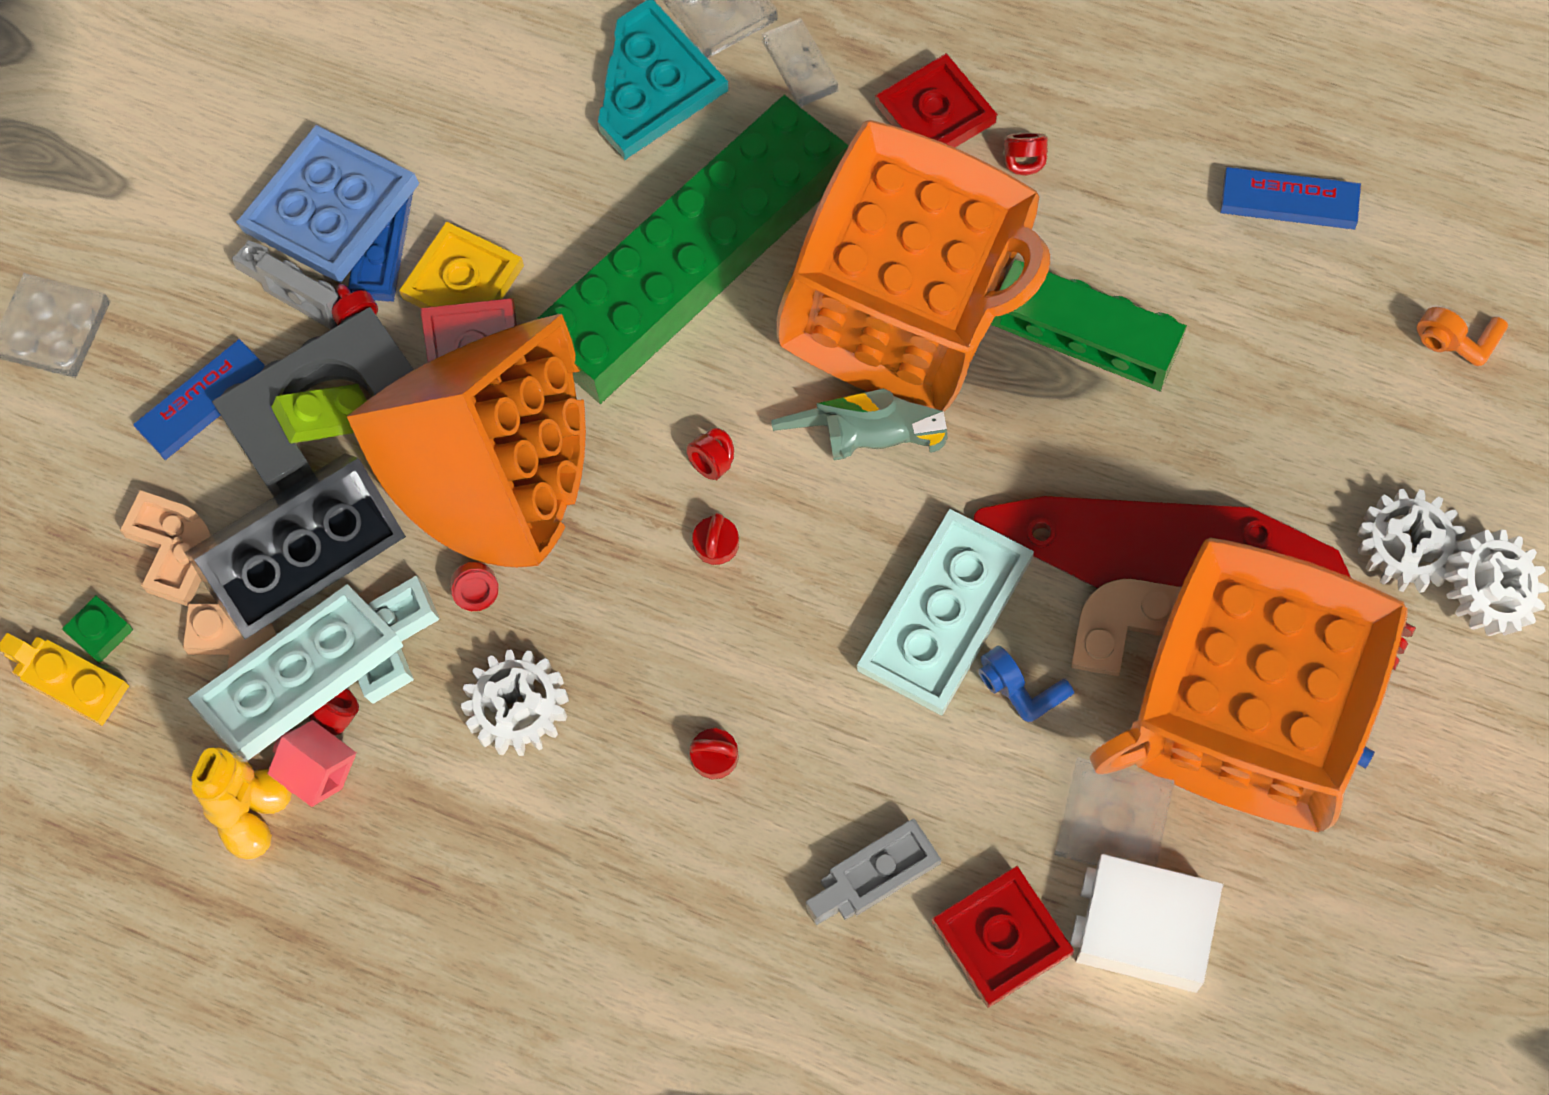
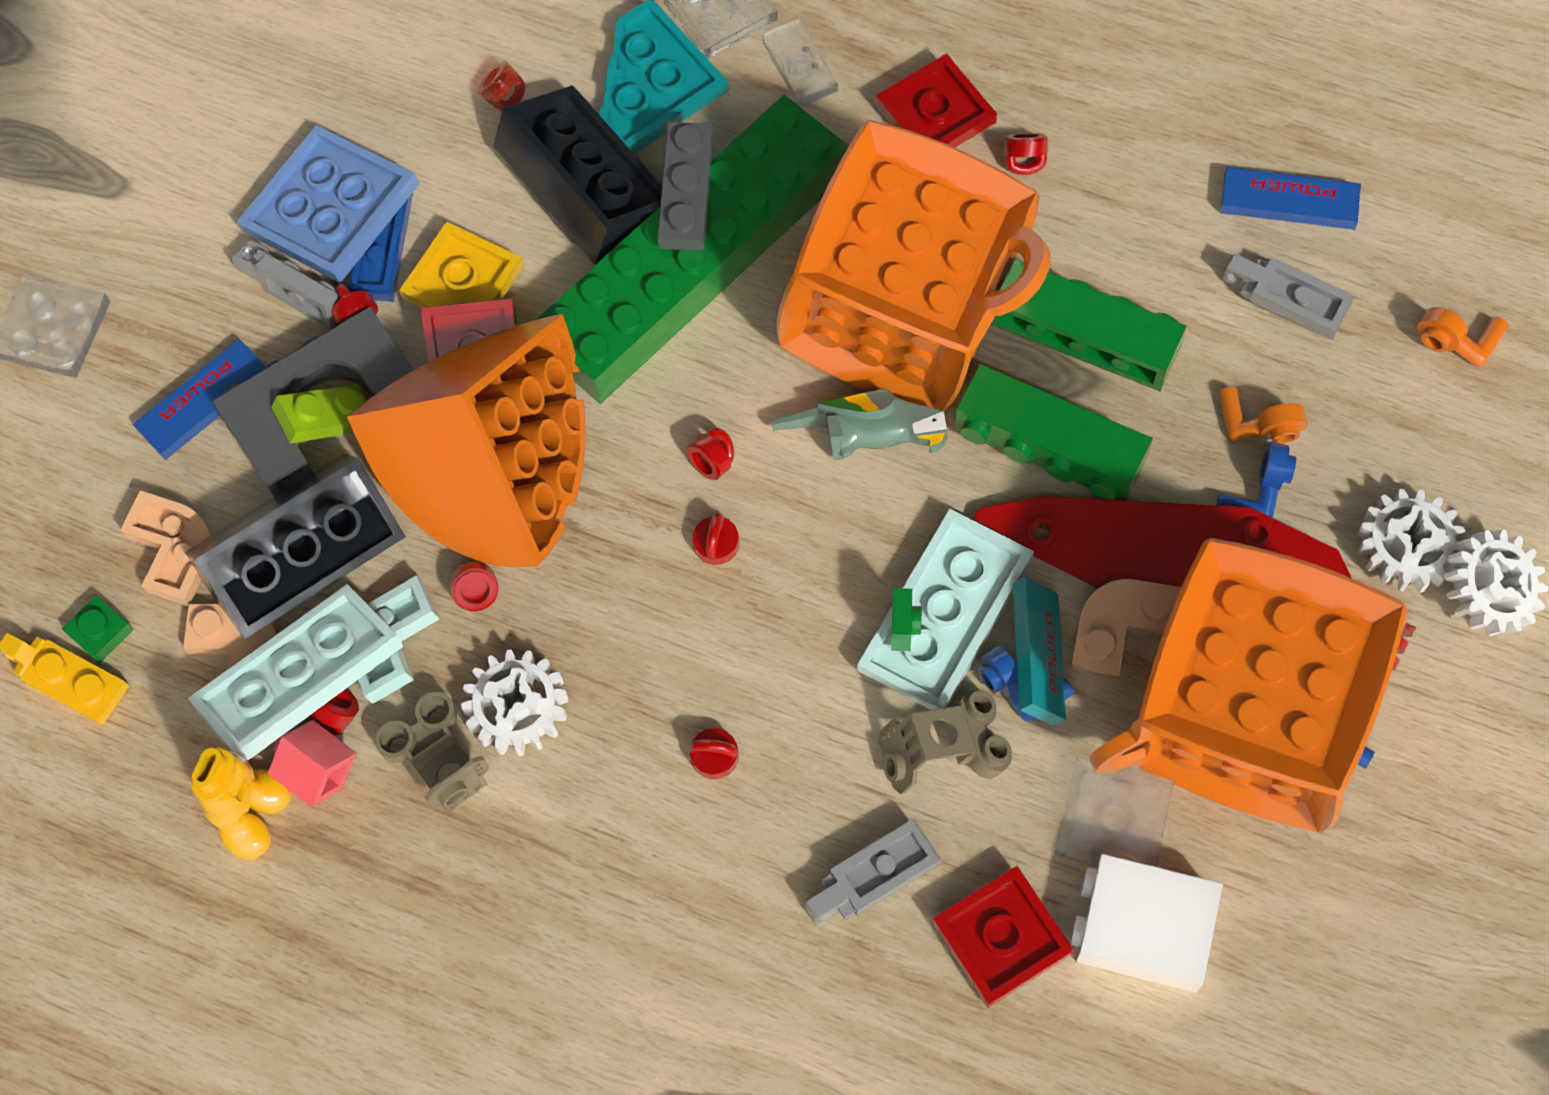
(431, 747): none -> dark tan piece
(498, 83): none -> clear red tile
(578, 169): none -> black slope
(686, 186): none -> dark grey plate
(905, 619): none -> green plate
(910, 744): none -> dark tan piece
(1039, 652): none -> teal tile
(1052, 434): none -> green brick
(1275, 469): none -> blue plate
(1279, 423): none -> orange plate
(1290, 293): none -> light grey hinge

